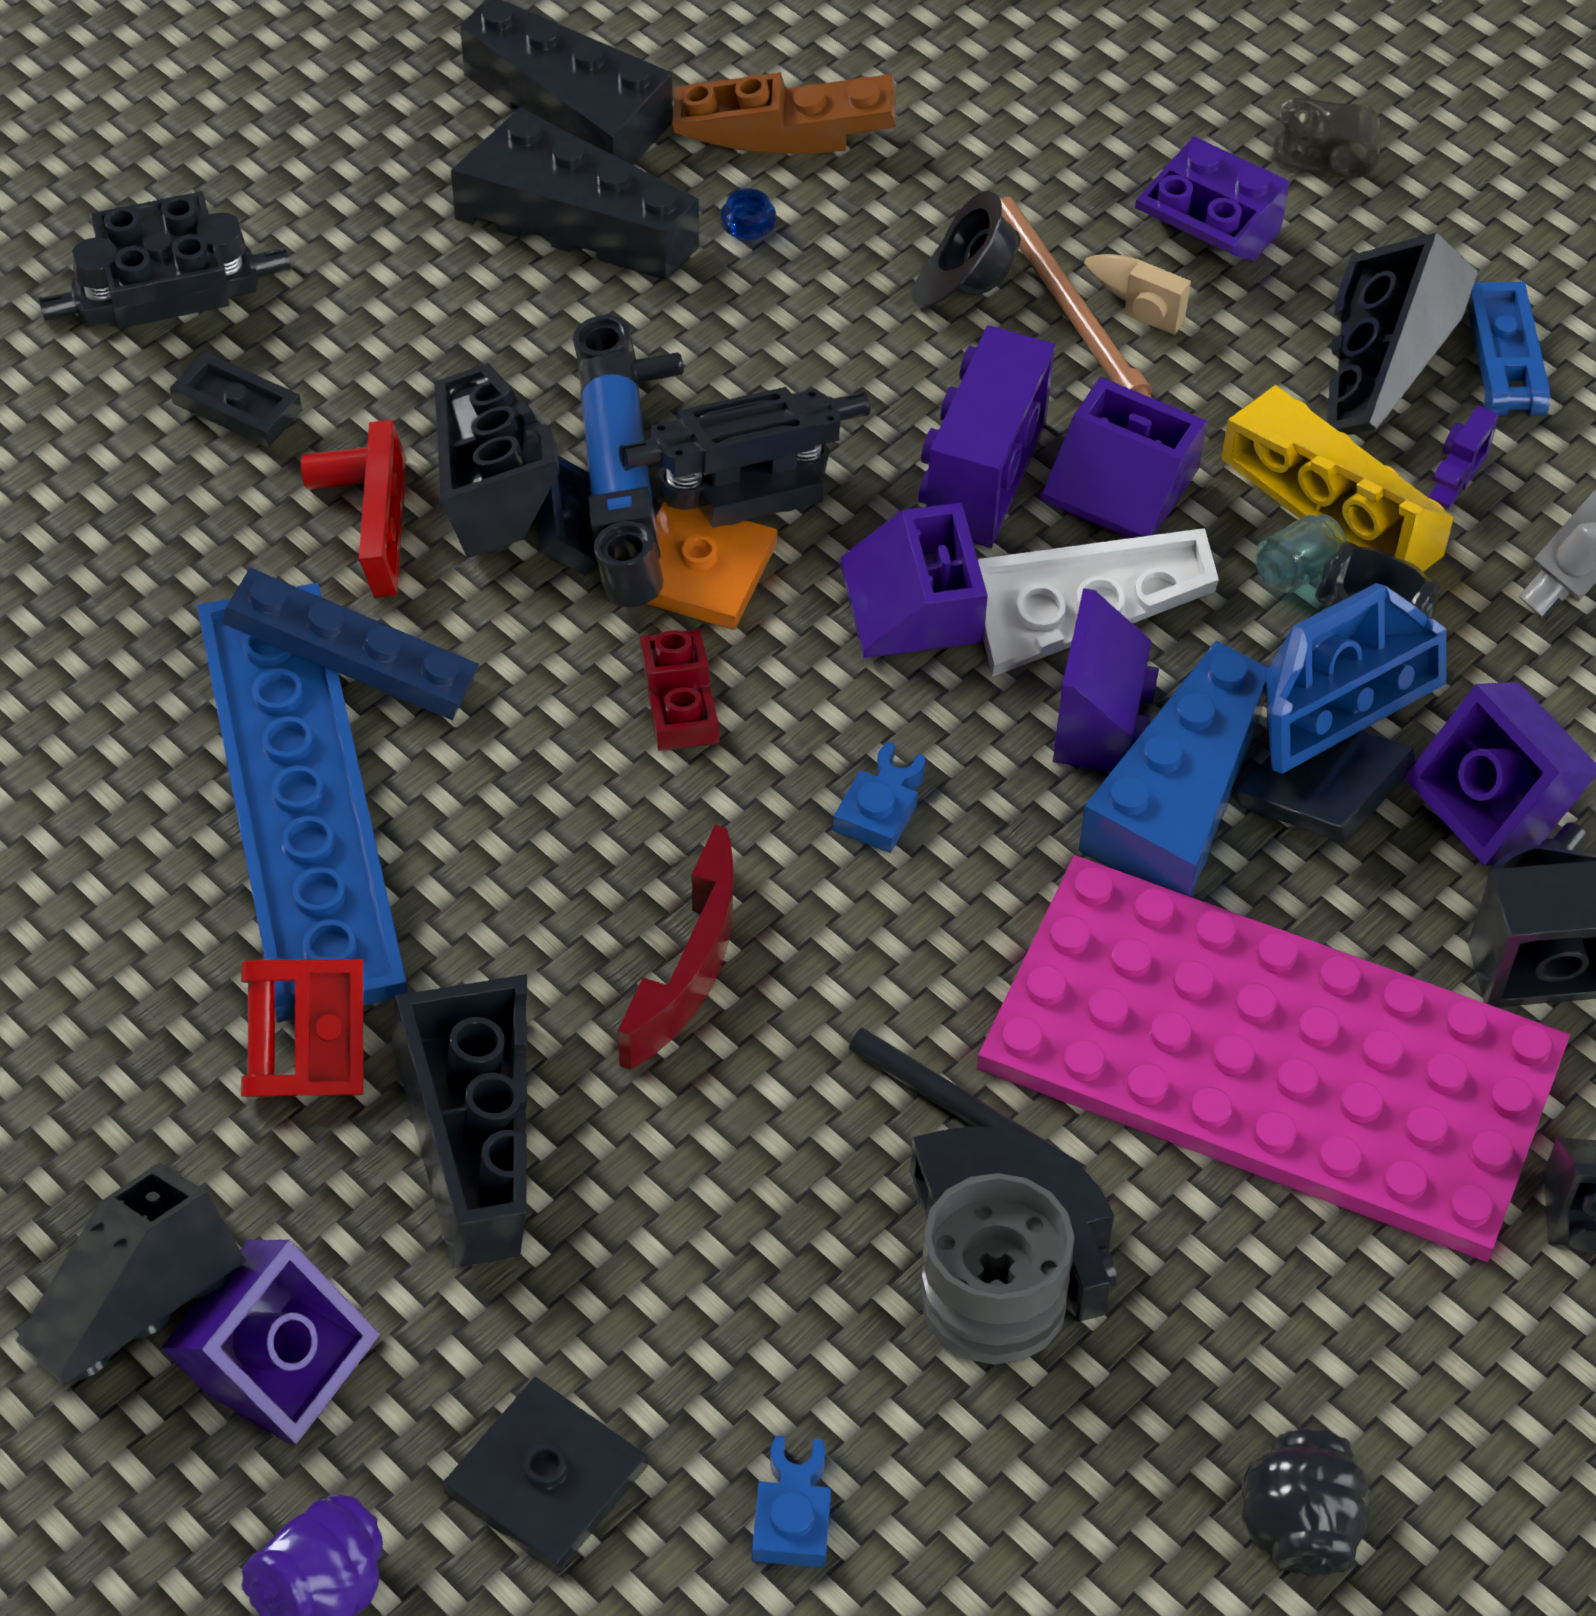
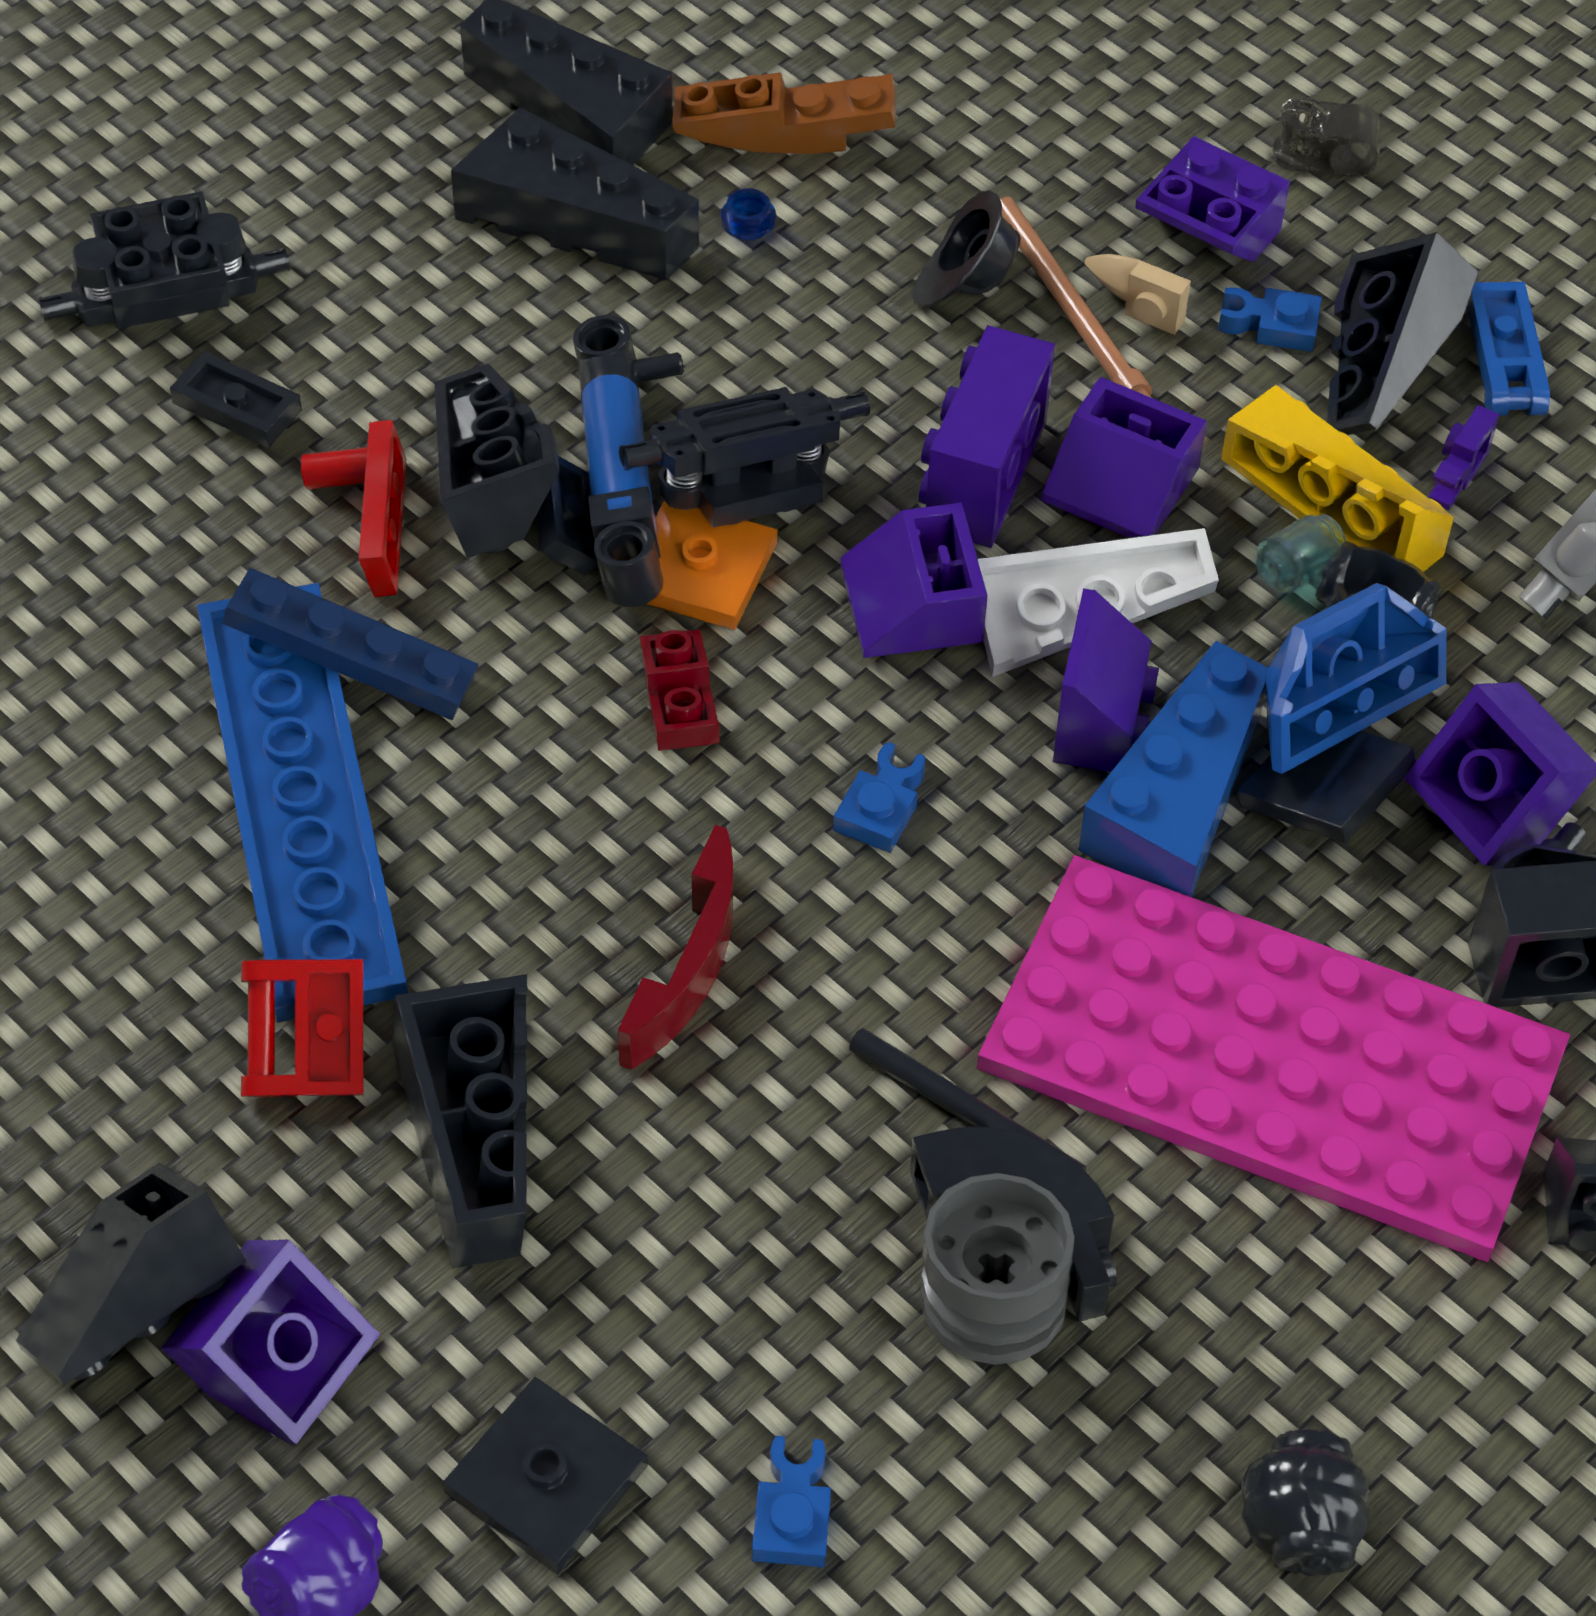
(1280, 318): none -> blue plate

